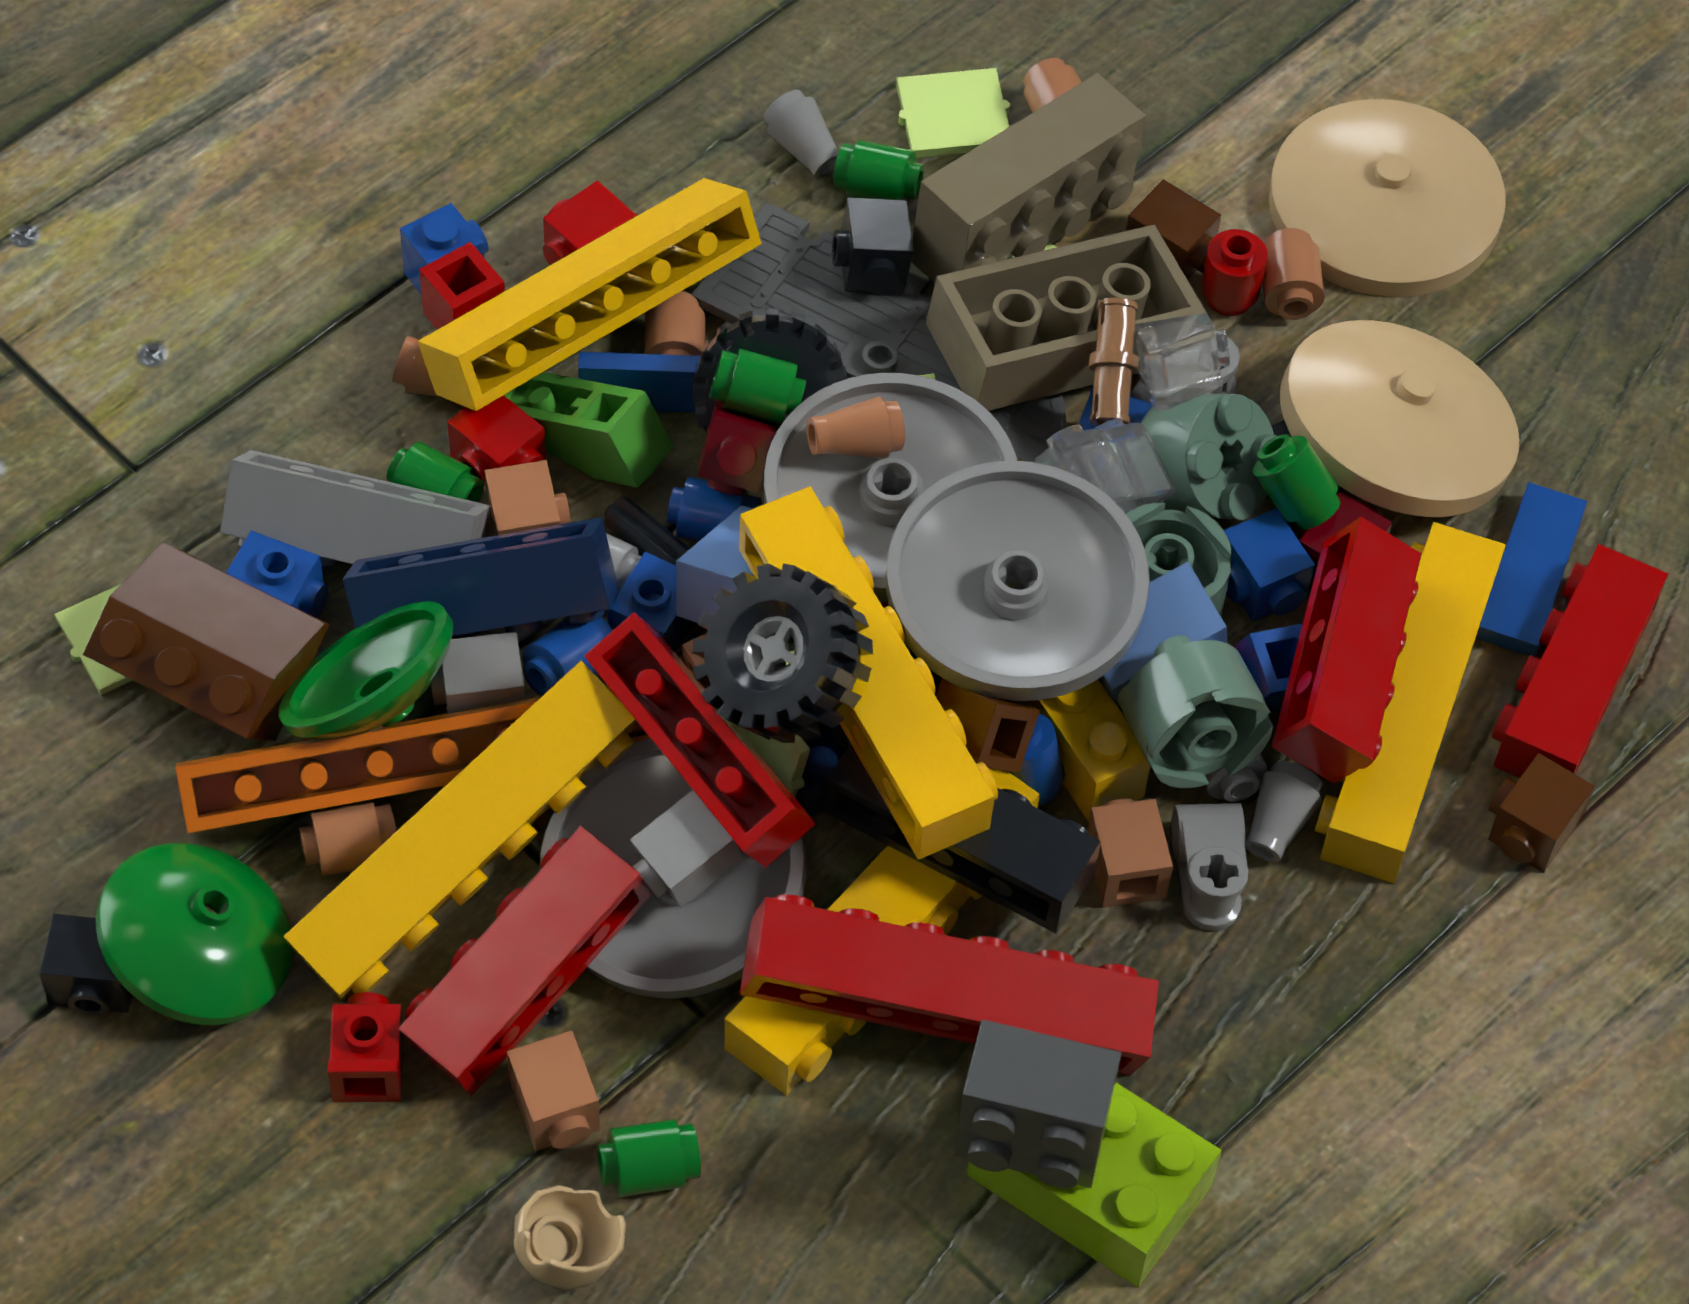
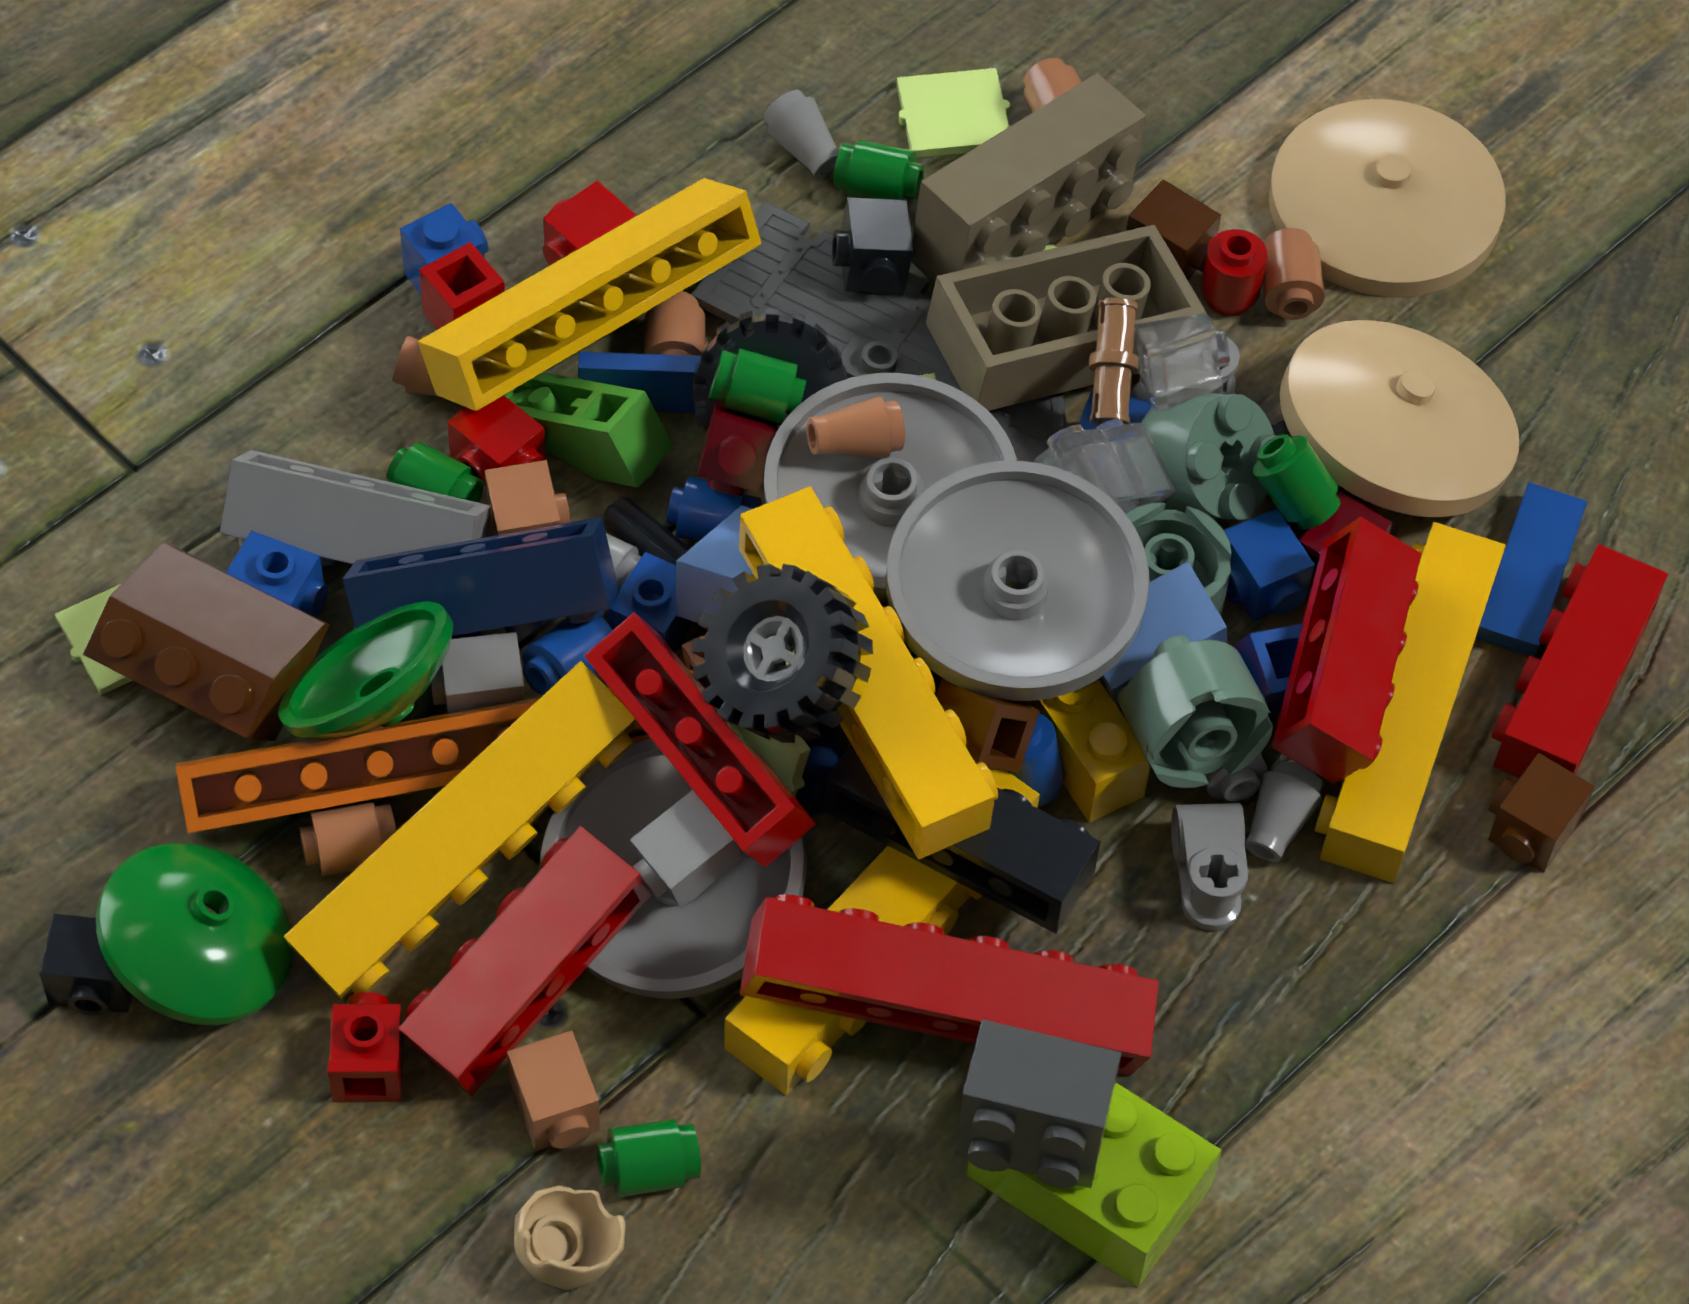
(1132, 852): nougat brick -> none

